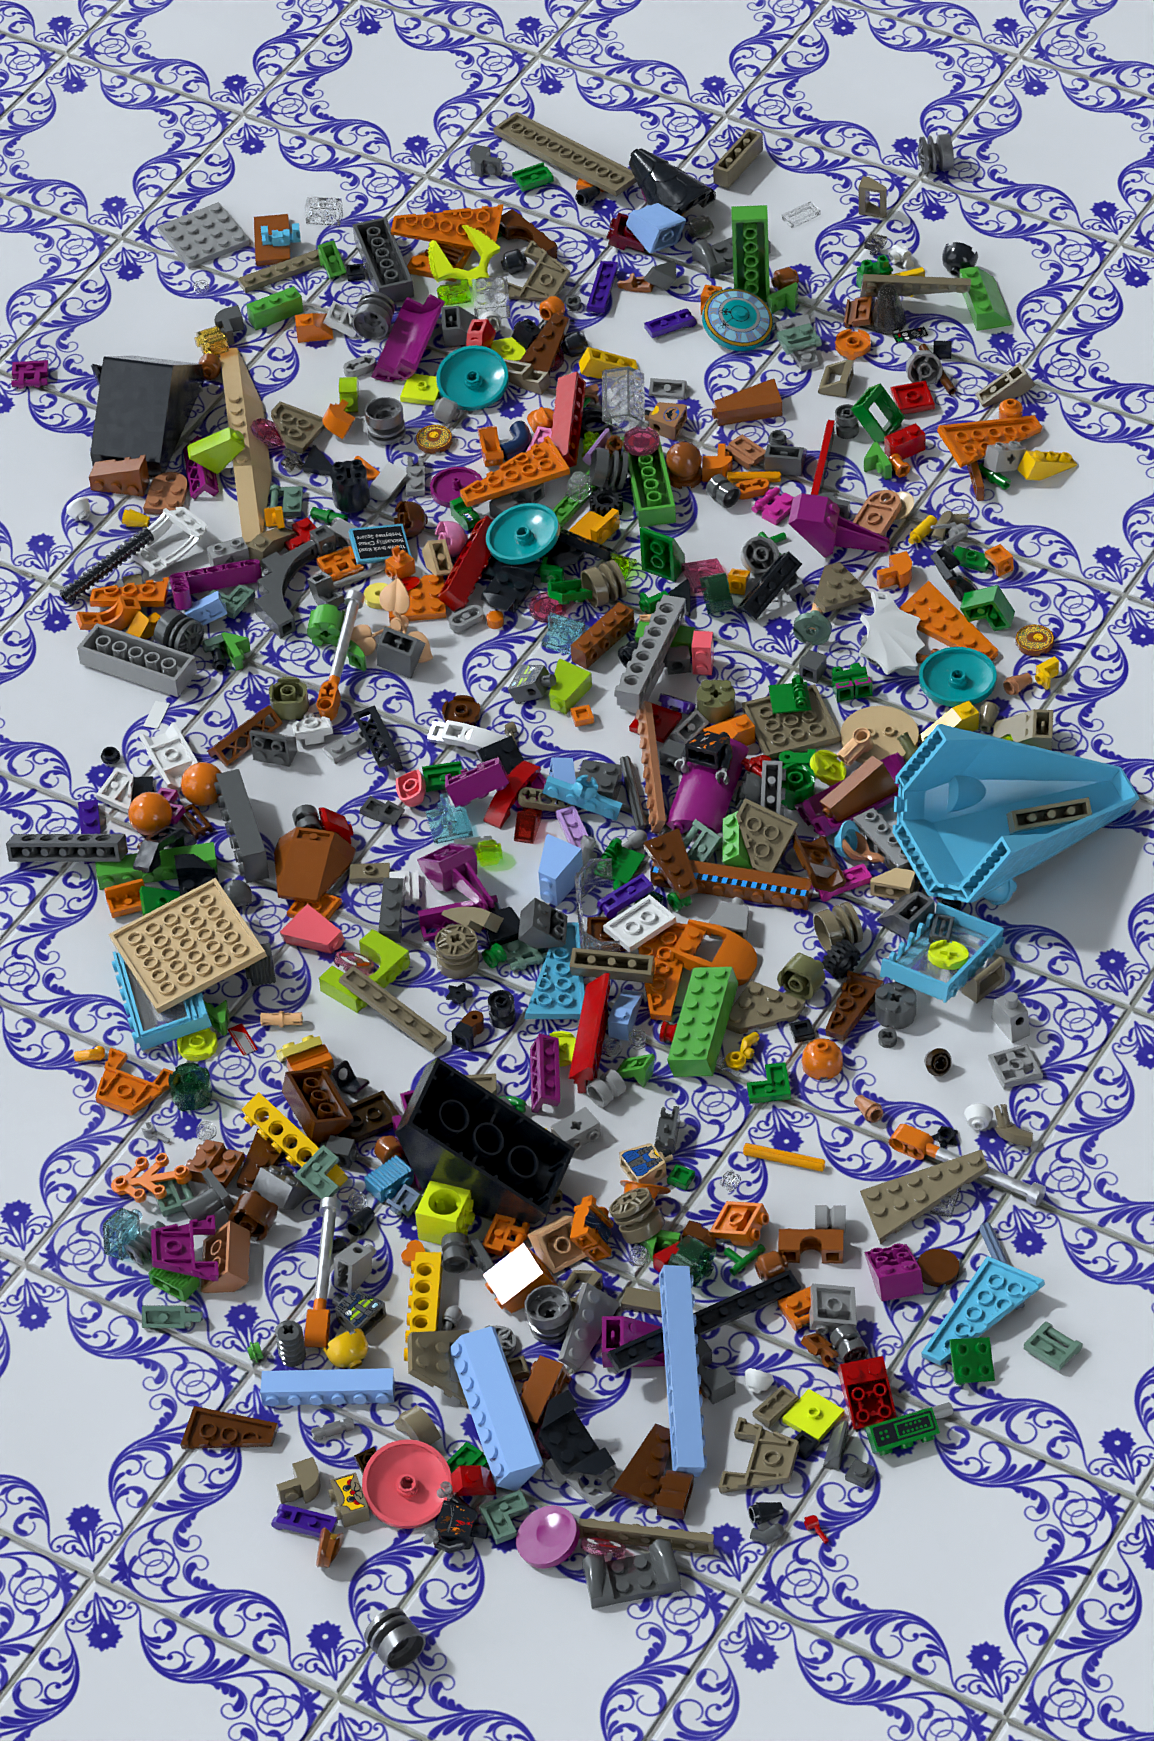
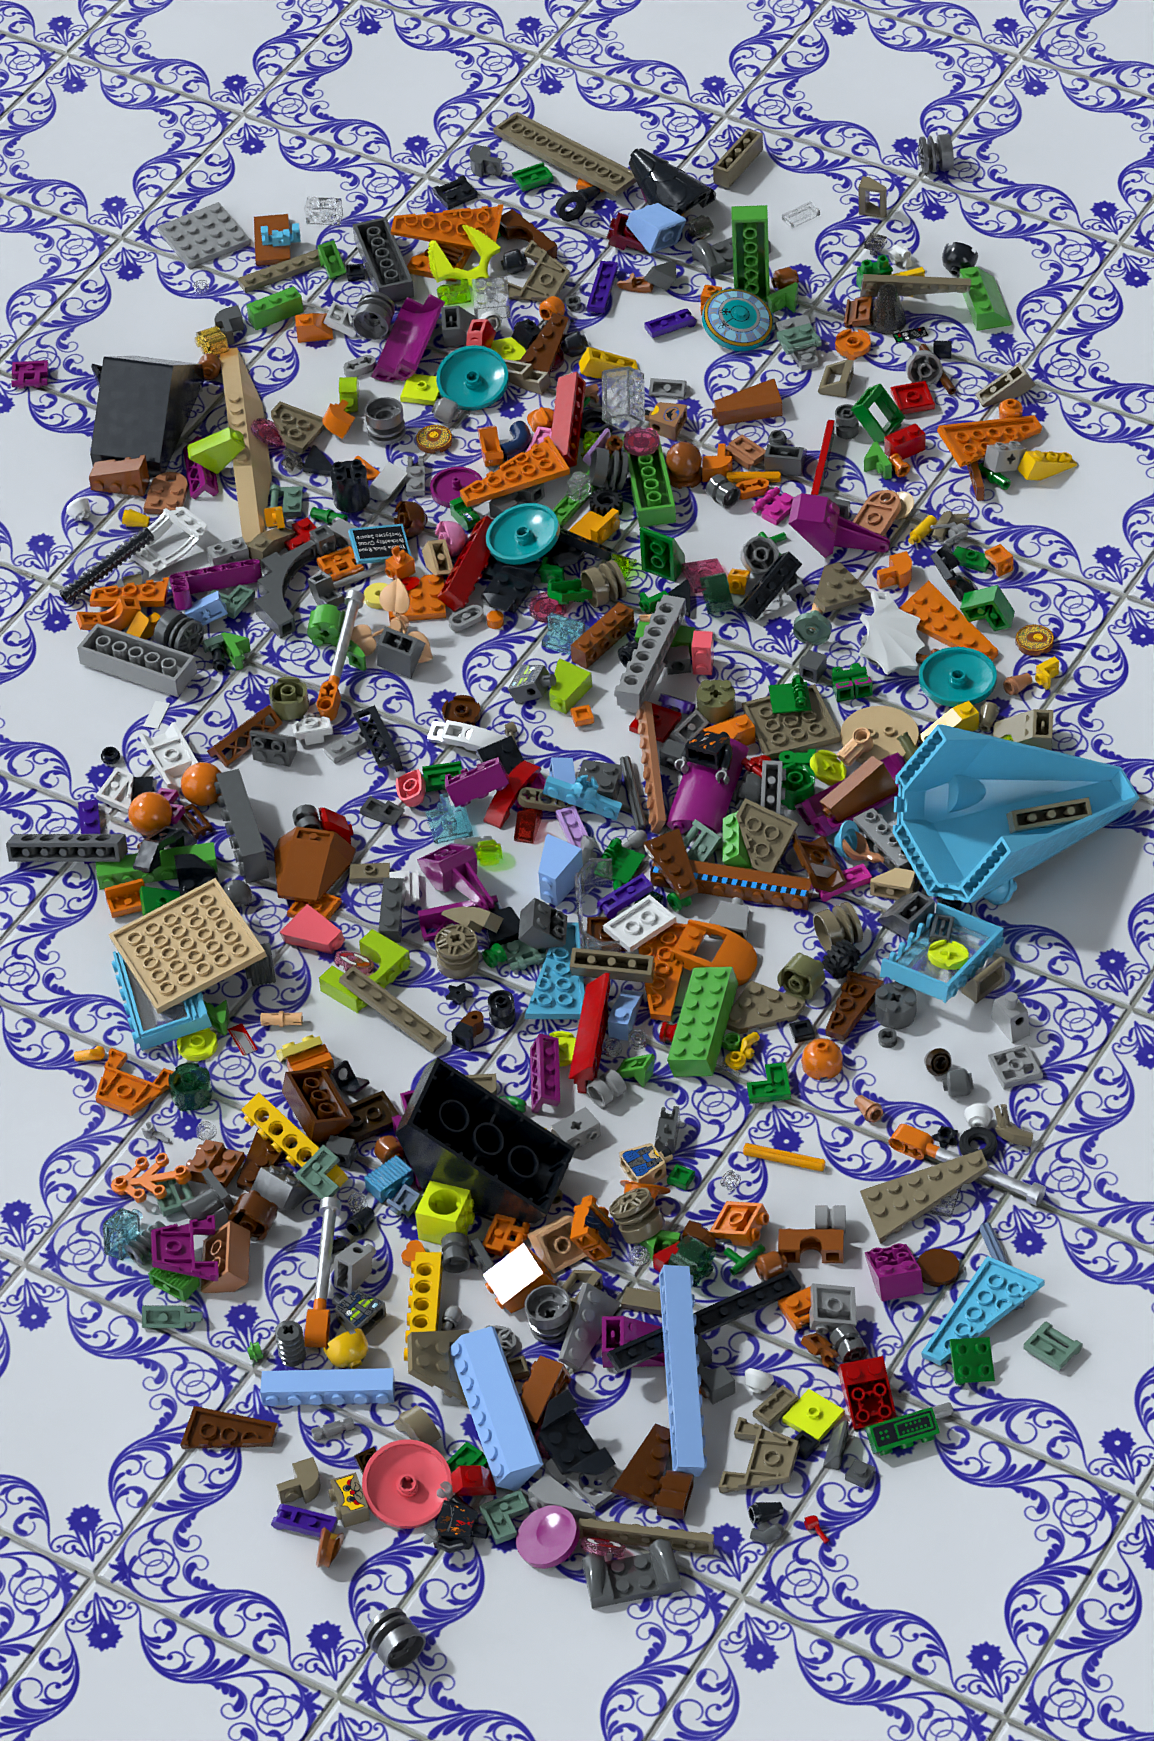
(456, 196): none -> black plate
(550, 1492): none -> light grey slope
(566, 199): none -> black tyre
(731, 1042): none -> bright green plate
(958, 1082): none -> dark grey head
(978, 1133): none -> black tyre

